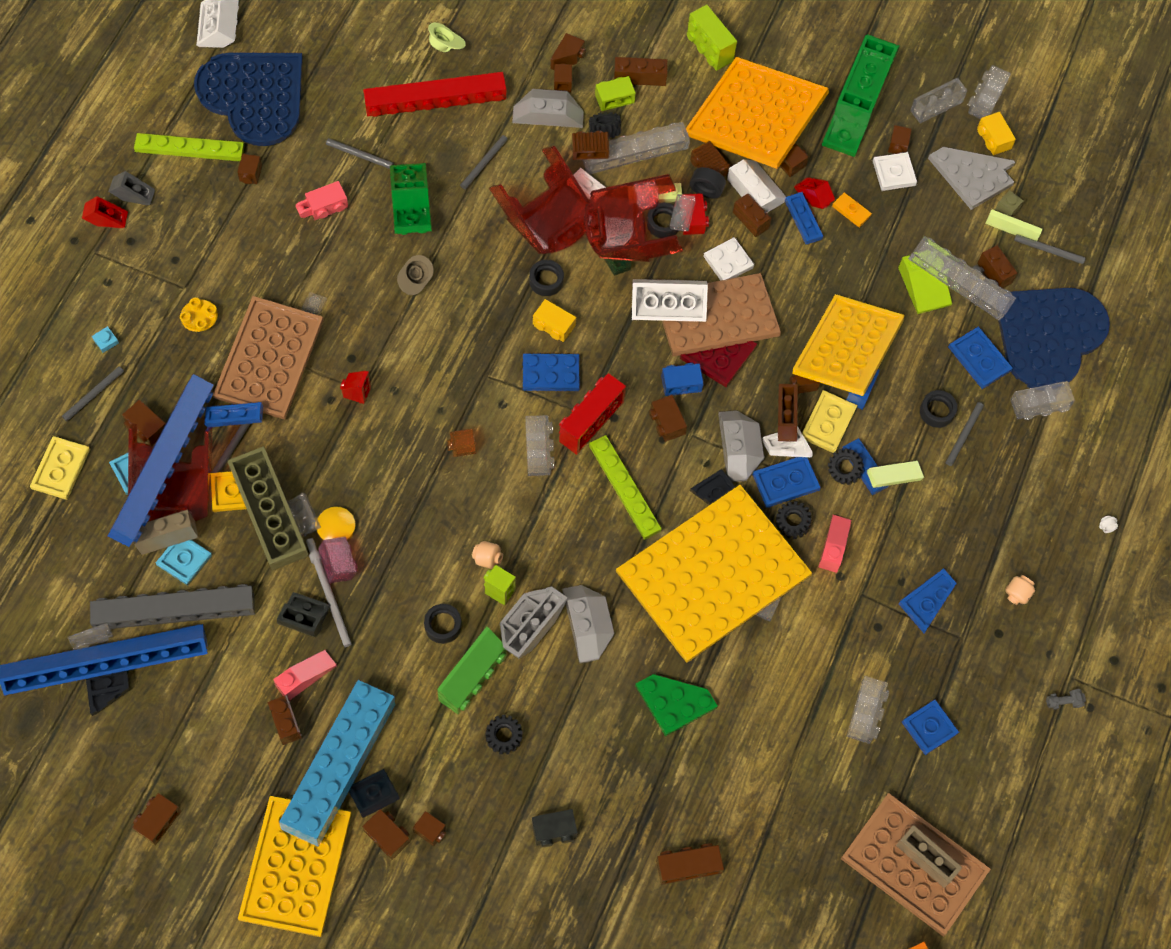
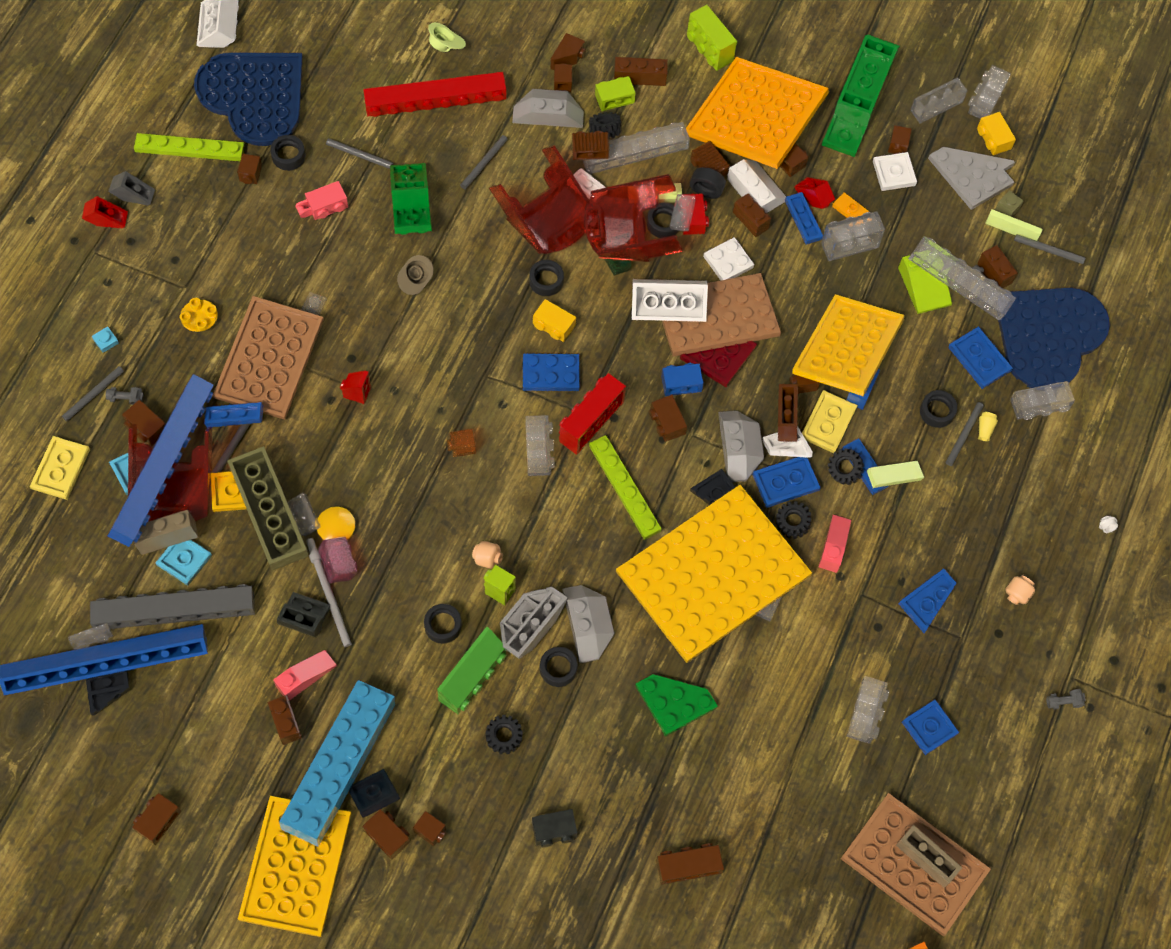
(133, 396): none -> dark grey bar
(287, 164): none -> black tyre
(558, 651): none -> black tyre
(852, 235): none -> clear brick
(986, 425): none -> light yellow cone

